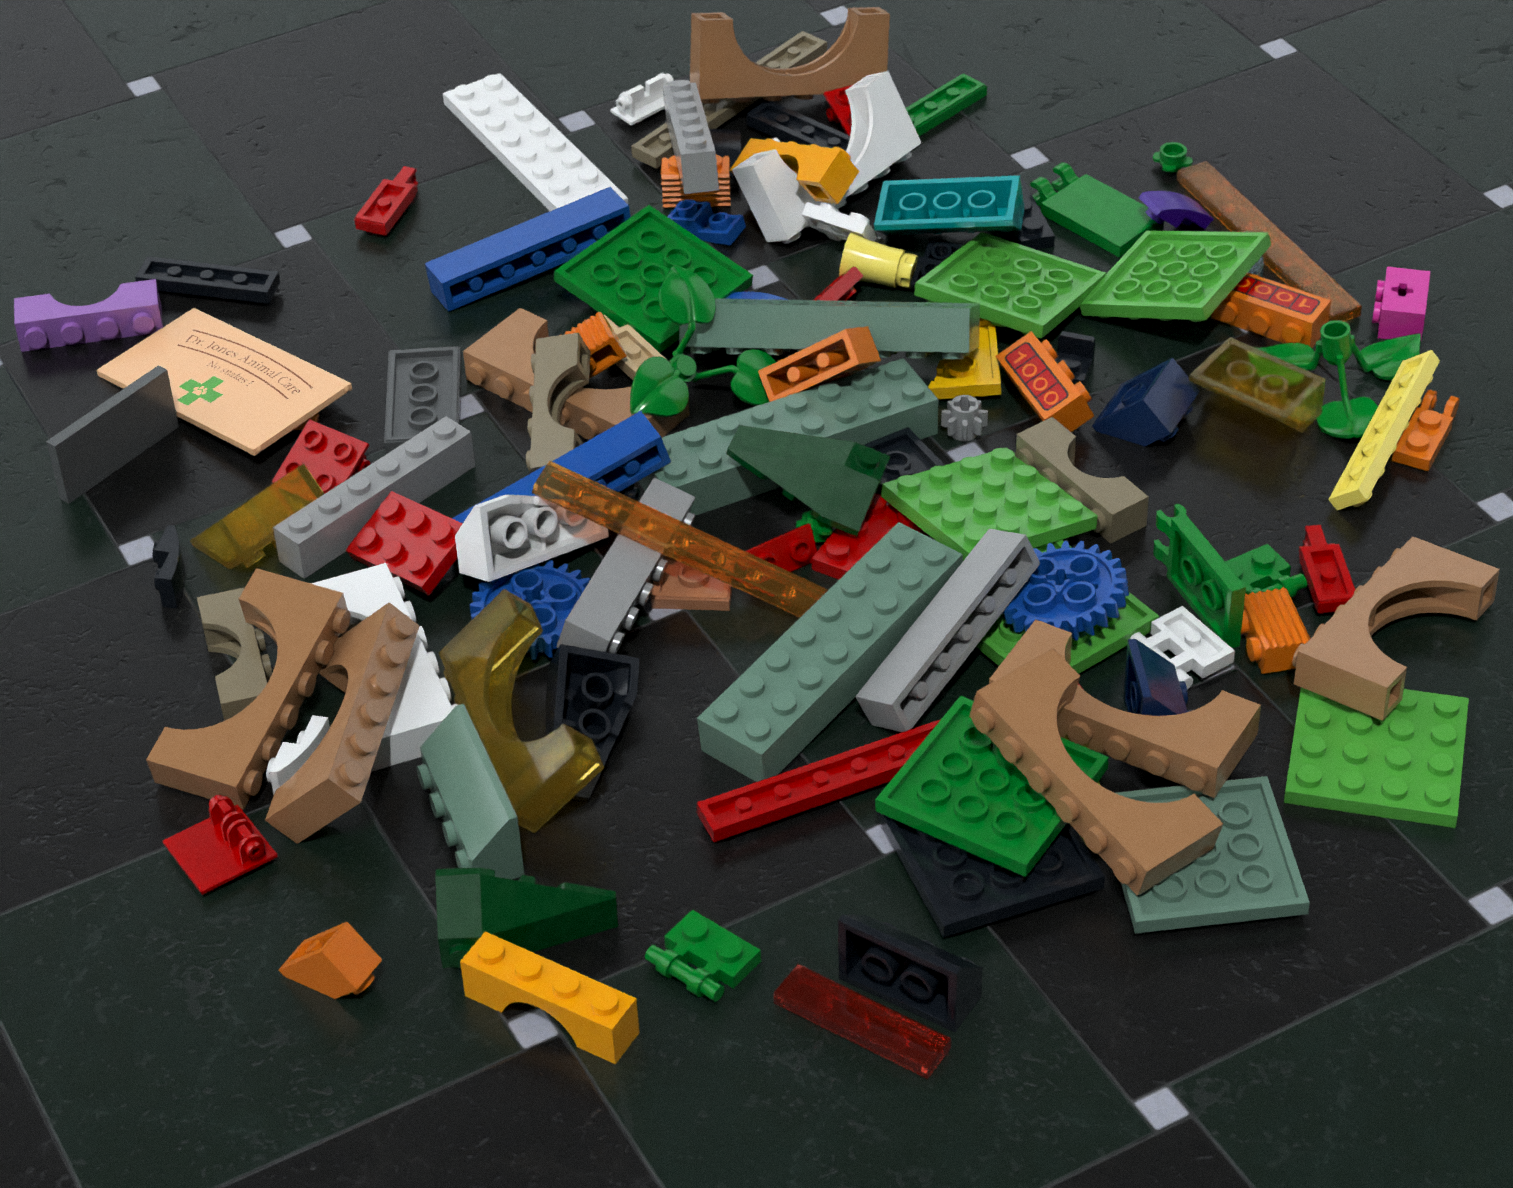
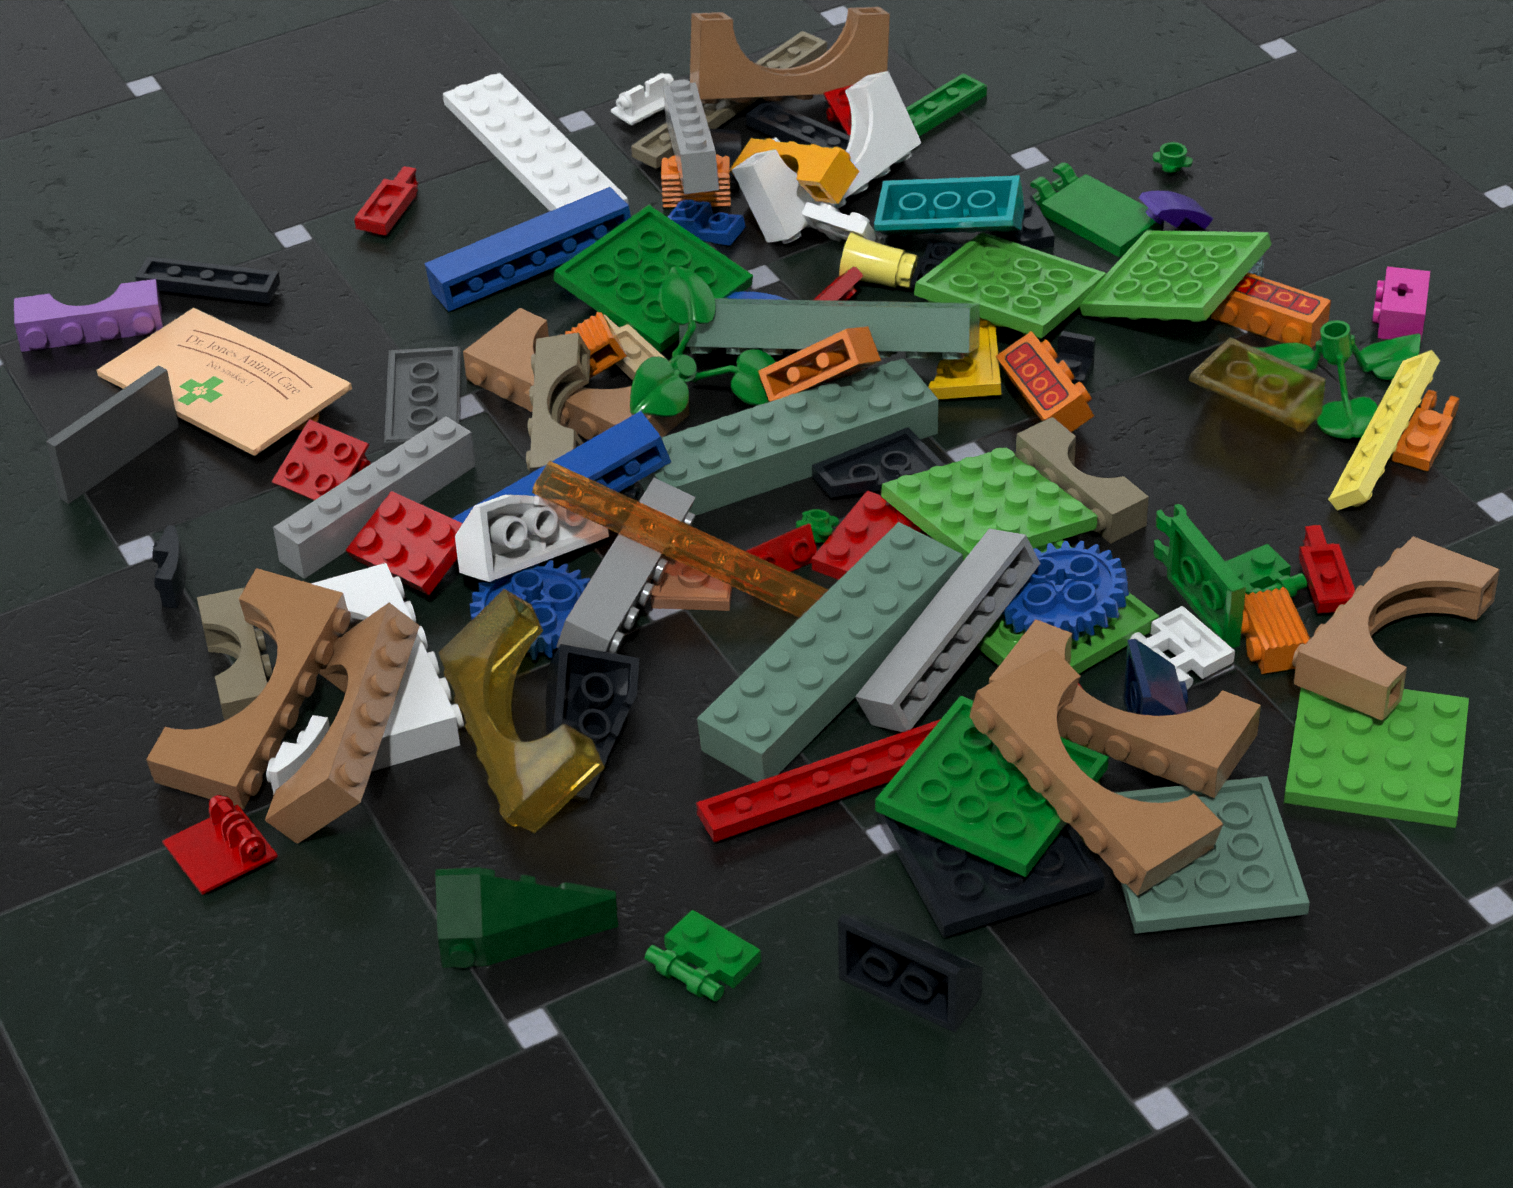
(249, 527): clear yellow slope -> none
(333, 962): orange slope -> none
(470, 798): sand green slope -> none
(592, 1012): light orange arch -> none
(824, 473): dark green wedge -> none
(862, 1021): clear red tile -> none
(964, 418): light grey gear -> none
(1149, 405): dark blue slope -> none
(1283, 256): clear orange tile -> none

